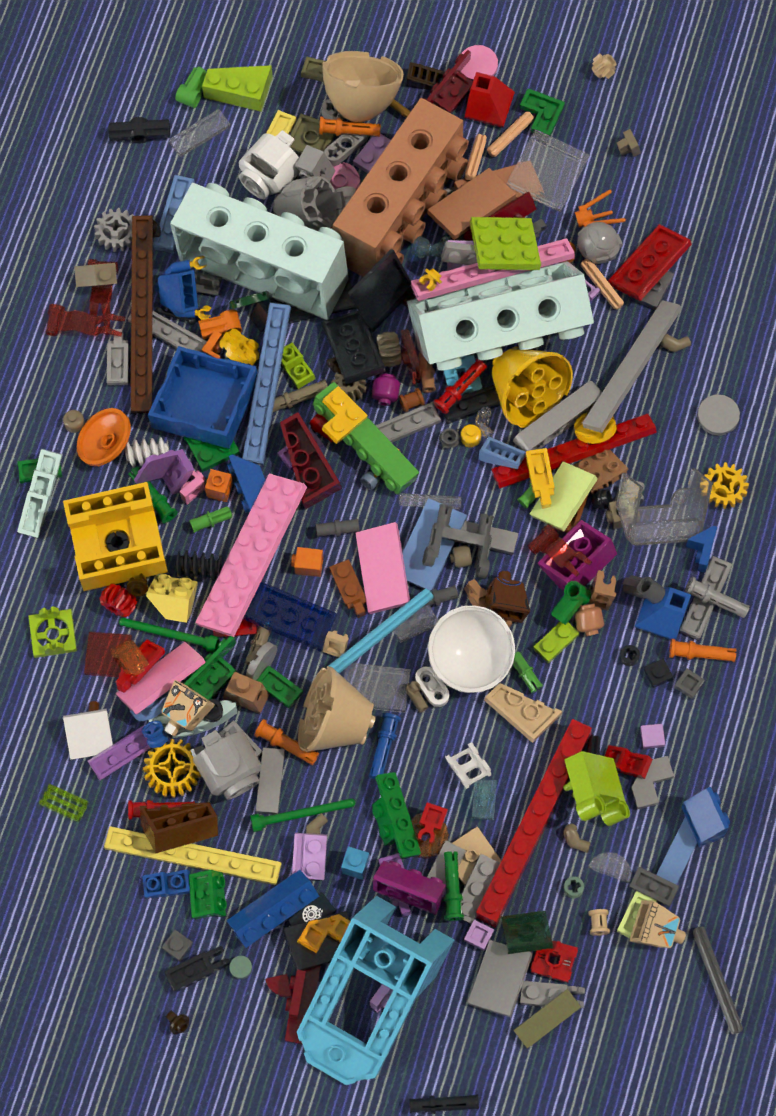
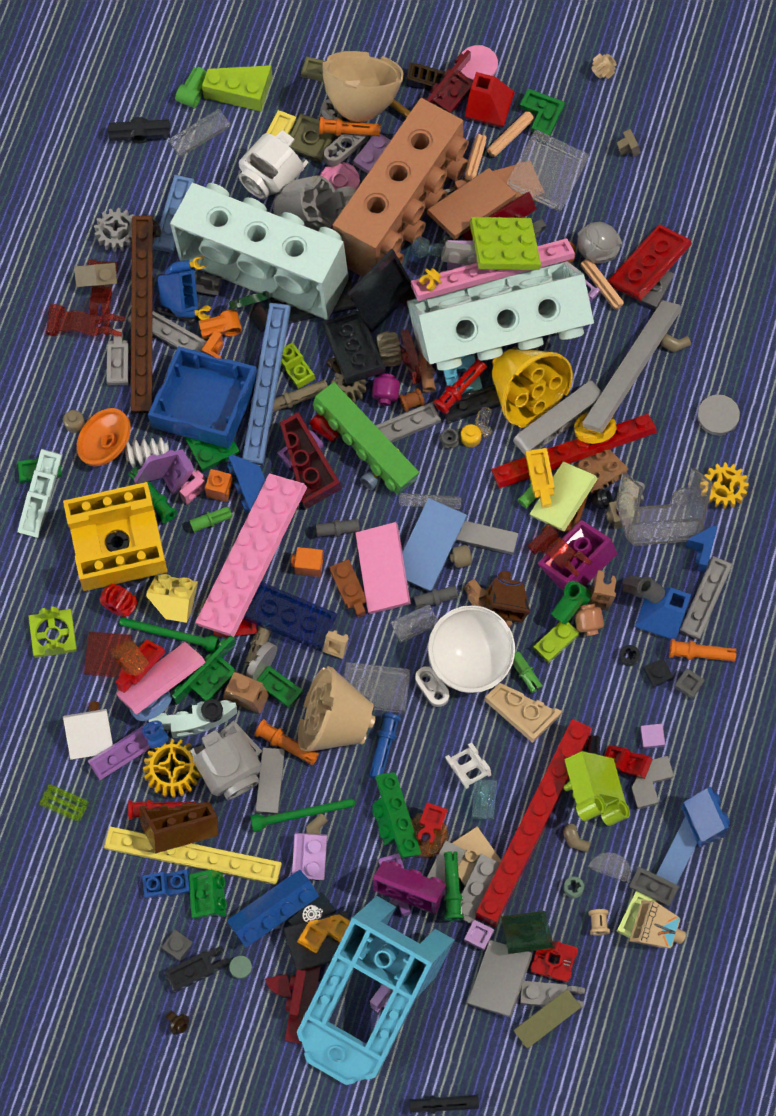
(137, 587): dark brown plate -> none
(184, 708): tan torso -> none
(198, 565): black piece -> none
(240, 347): yellow plate -> none
(314, 163): light grey brick -> none
(347, 415): yellow plate -> none
(355, 863): dark azure brick -> none
(382, 630): medium azure axle -> none
(412, 690): dark tan arm -> none
(442, 530): dark grey connector -> none
(491, 448): medium blue slope -> none
(586, 217): orange plant -> none
(708, 594): light grey pin -> none
(717, 980): dark grey axle -> none

